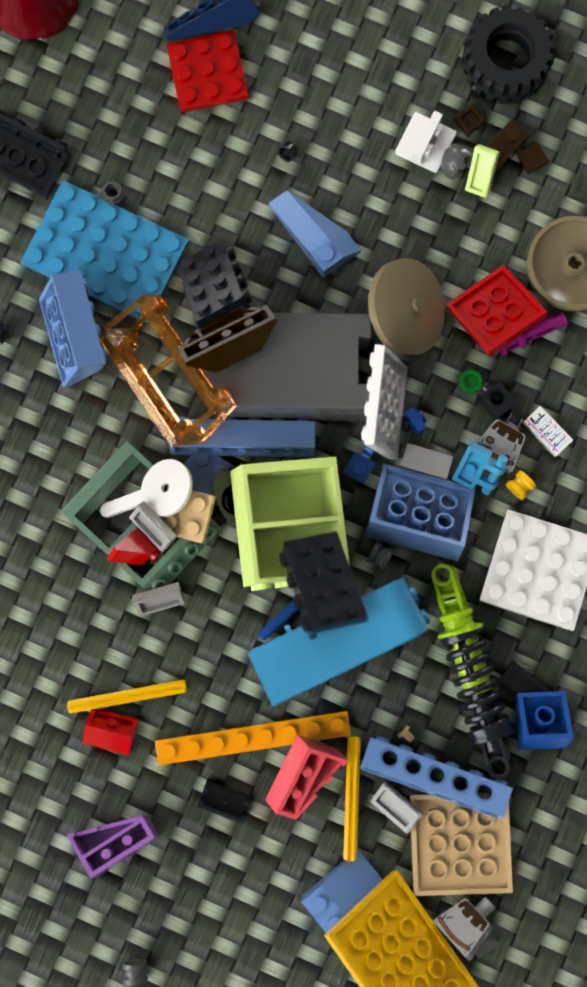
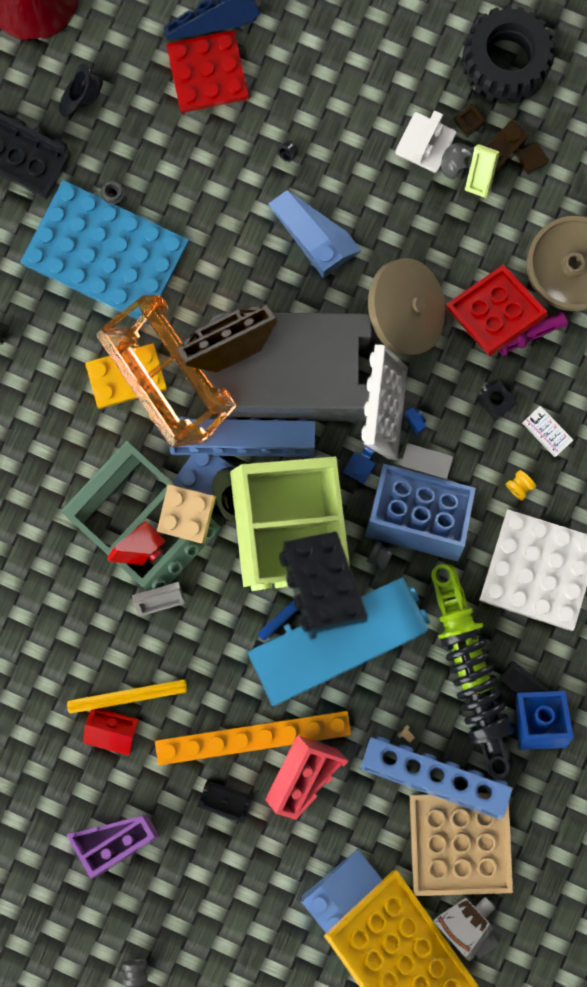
(72, 327): medium blue slope -> none
(81, 90): none -> black piece
(109, 383): none -> yellow plate
(152, 491): white piece -> none
(152, 526): light grey tile -> none
(214, 283): black bracket -> none
(352, 798): yellow axle -> none
(396, 807): light grey tile -> none
(470, 382): green tile -> none
(472, 465): dark azure plate -> none
(504, 440): torso -> none

